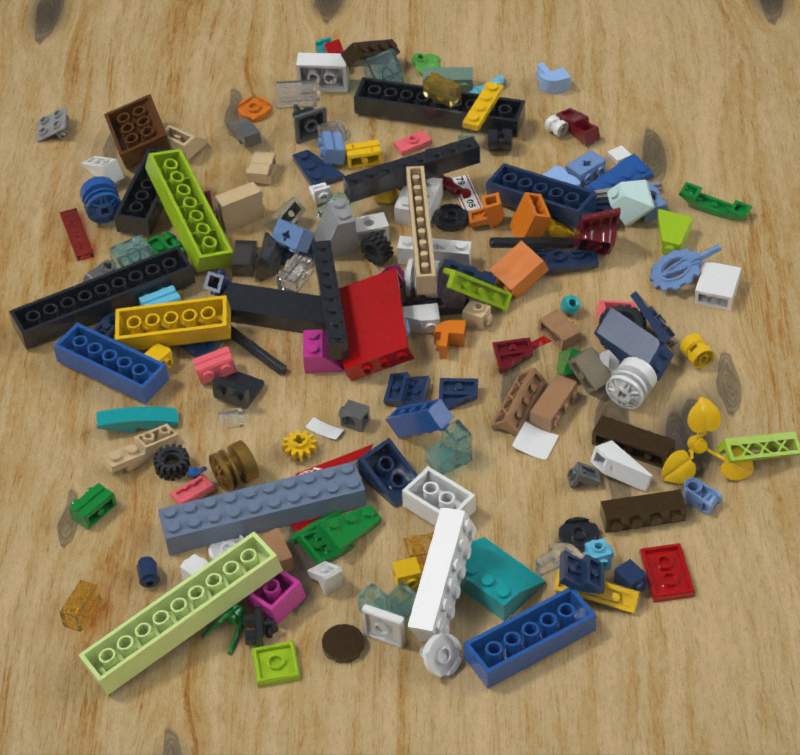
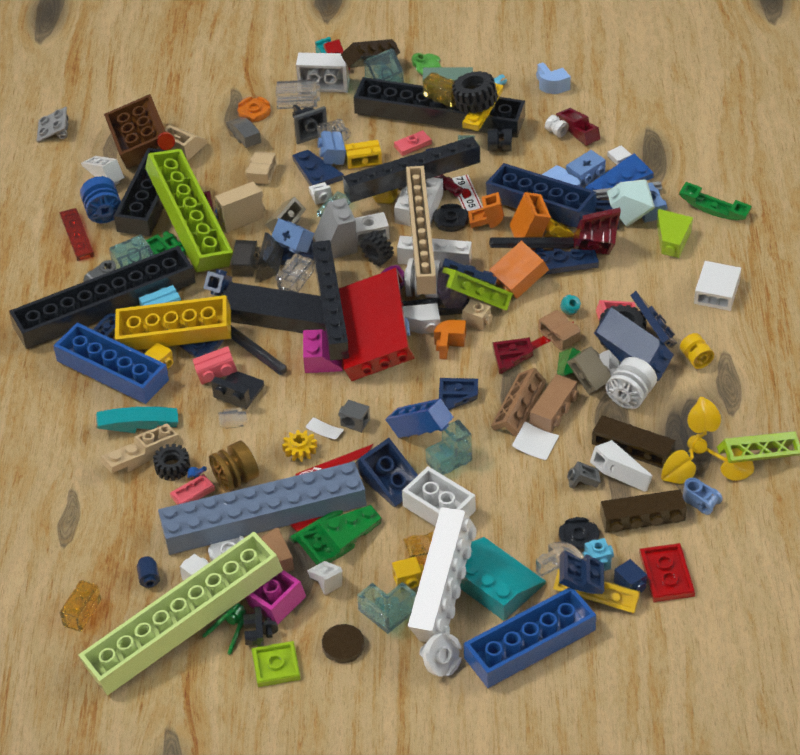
(92, 505): green brick -> none
(166, 141): none -> red tile
(383, 626): white tile -> none
(406, 390): dark blue slope -> none
(475, 92): none -> black tyre
(684, 262): medium blue bar -> none

